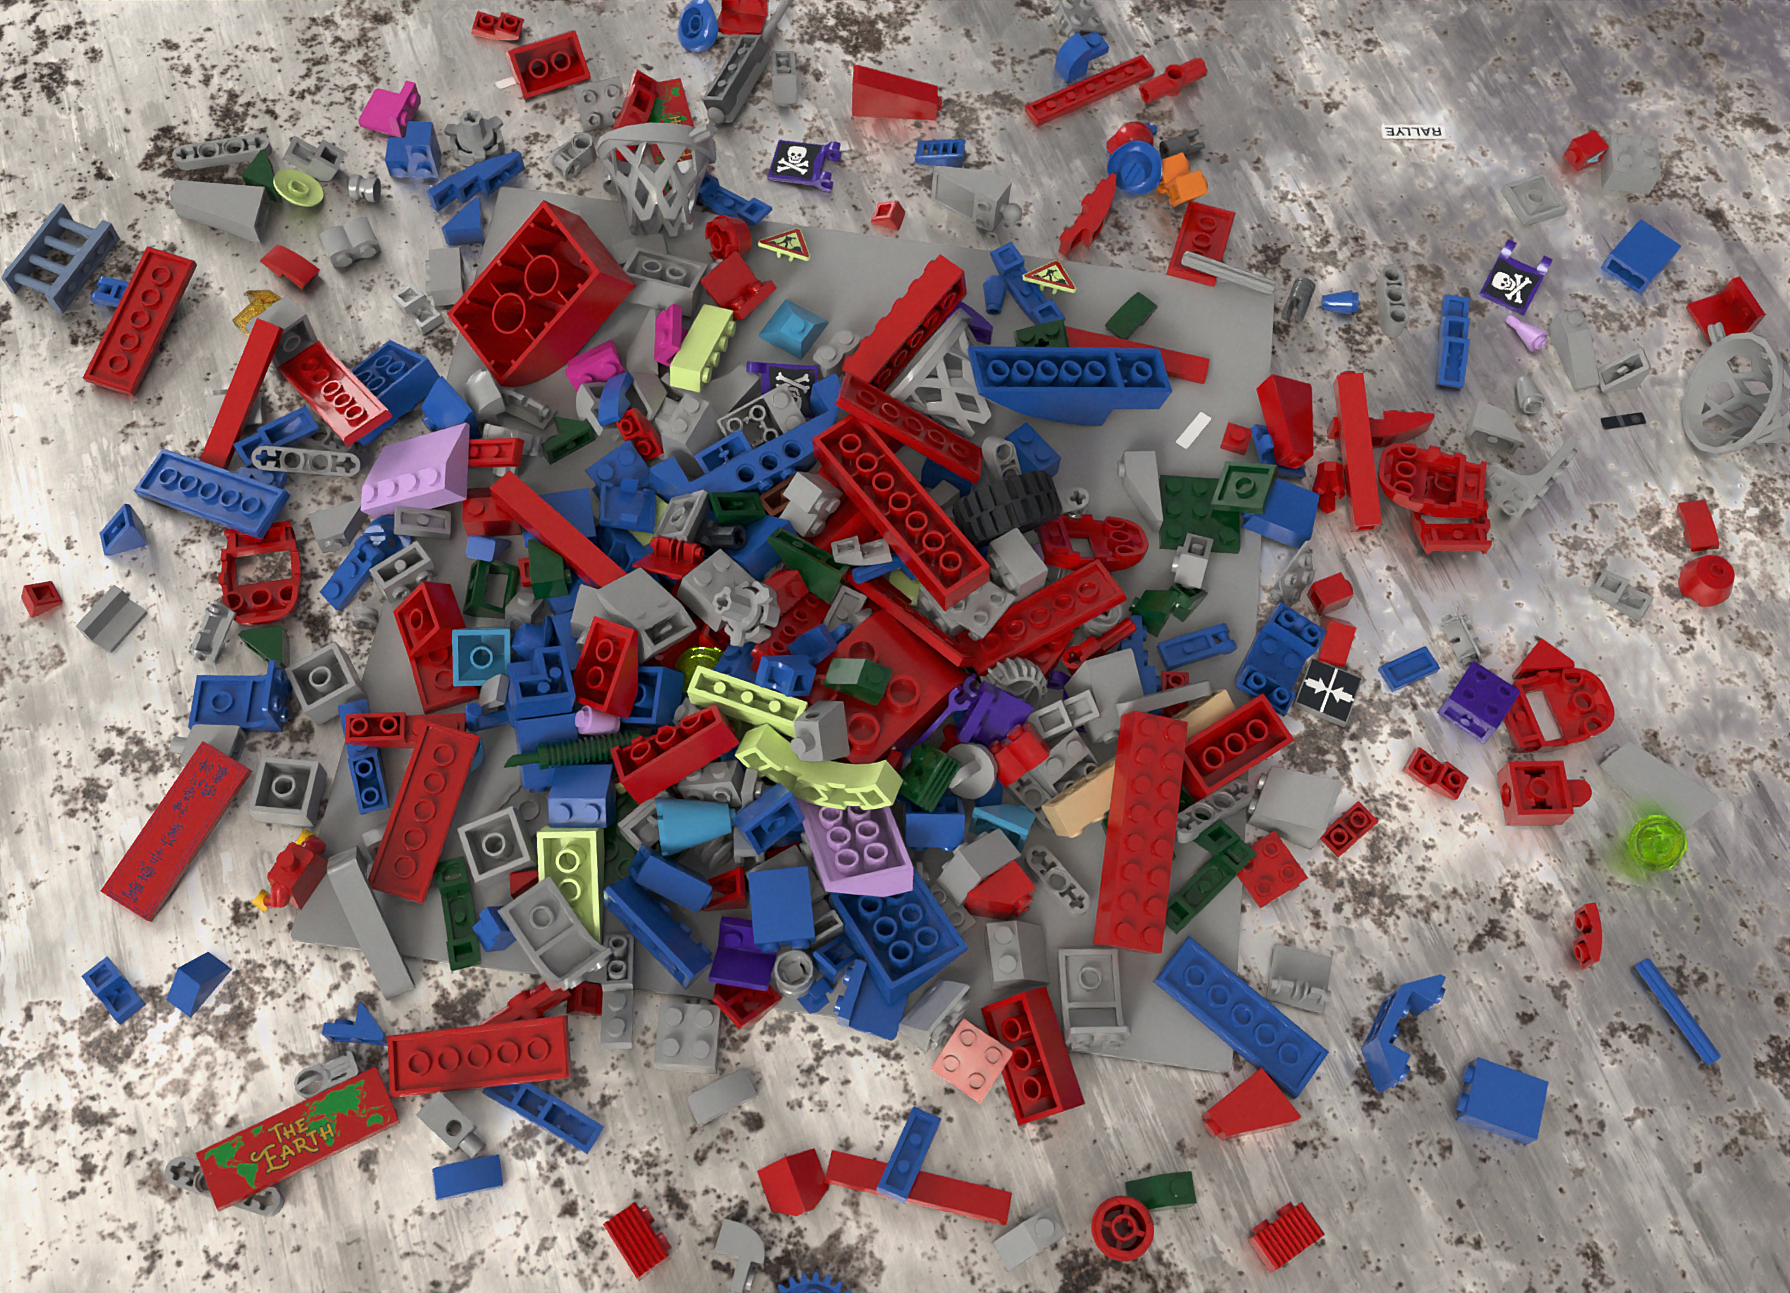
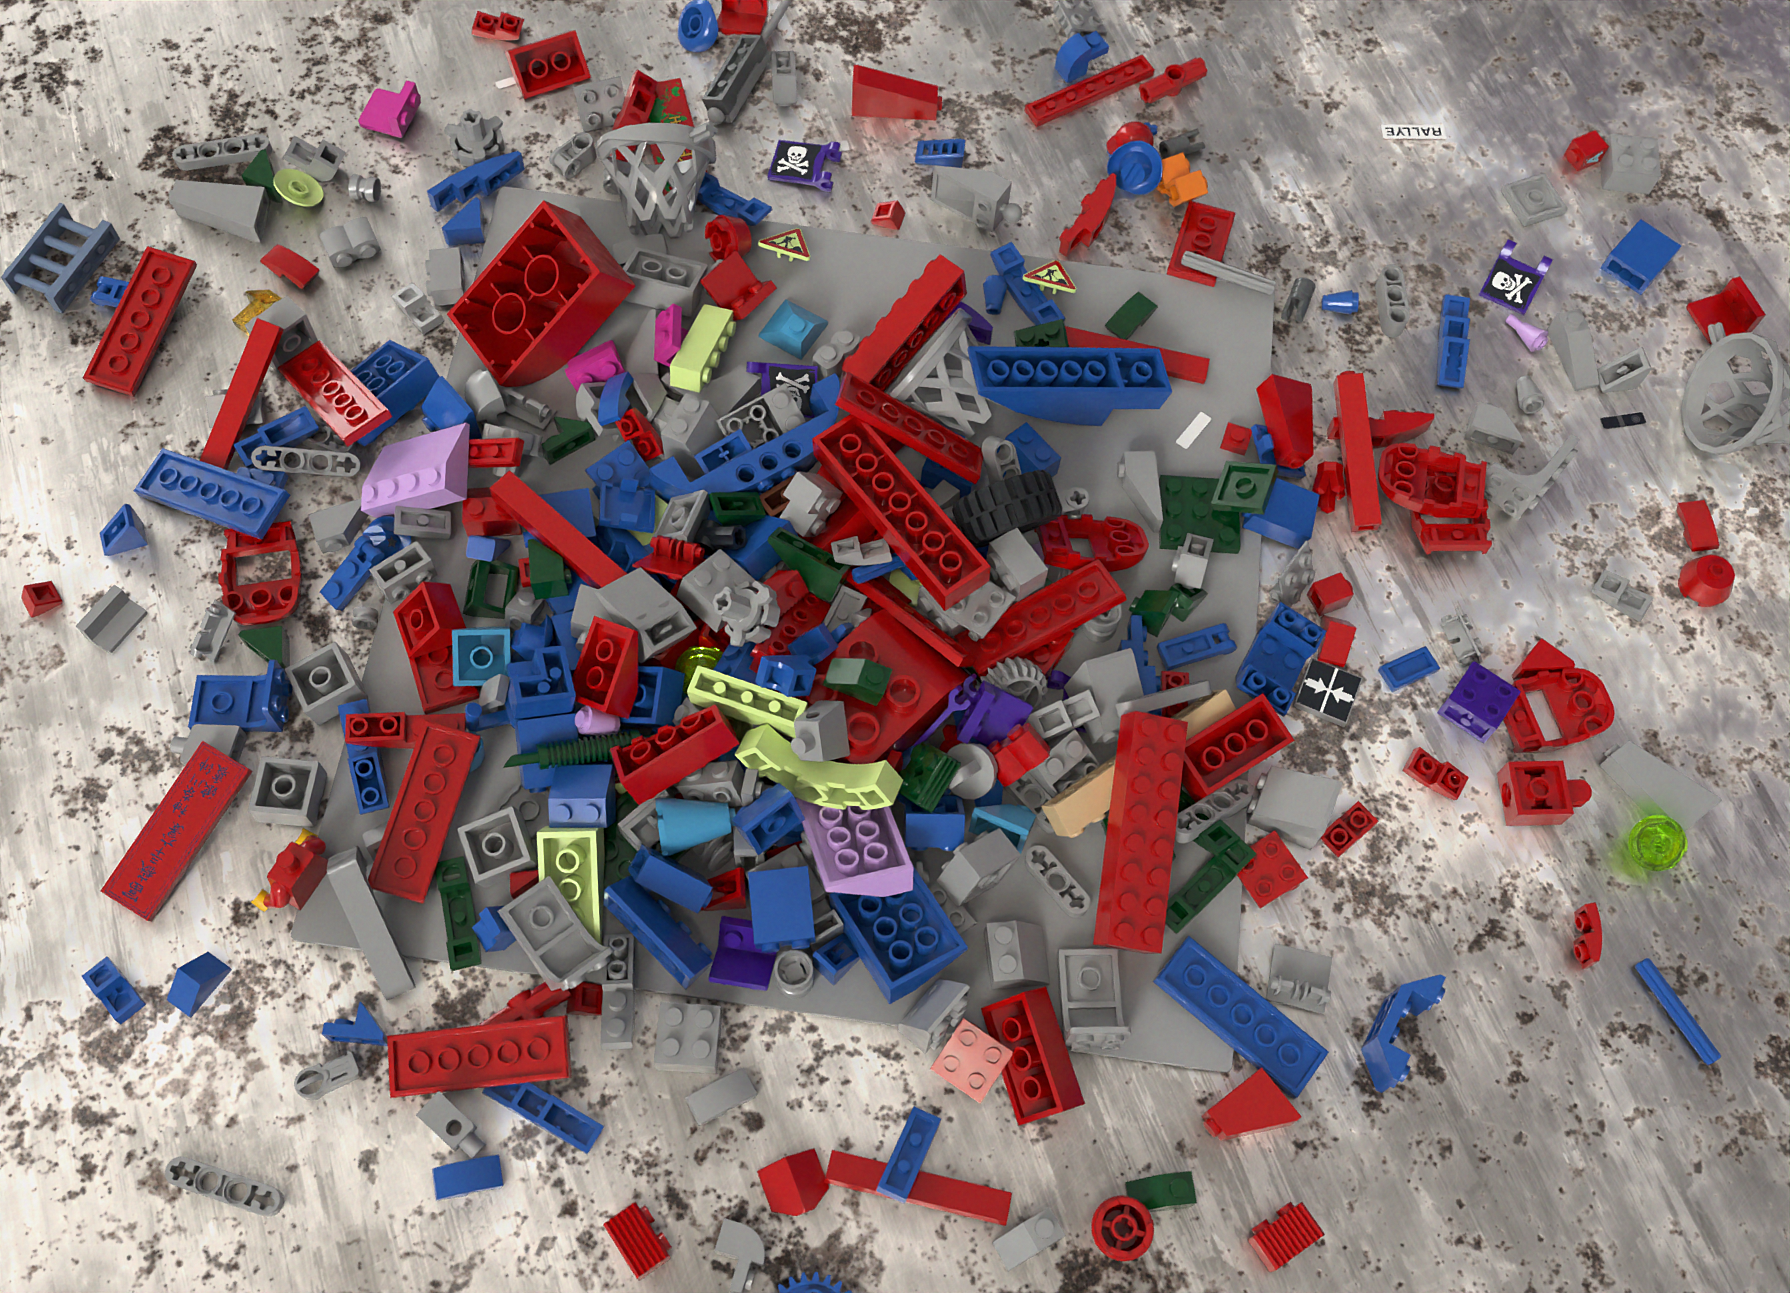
(297, 1138): red tile -> none
(416, 153): blue brick -> none
(745, 1005): red slope -> none
(816, 996): blue piece -> none
(866, 1007): blue bracket -> none
(1002, 894): red slope -> none
(1097, 647): red connector -> none
(1501, 1100): blue brick -> none

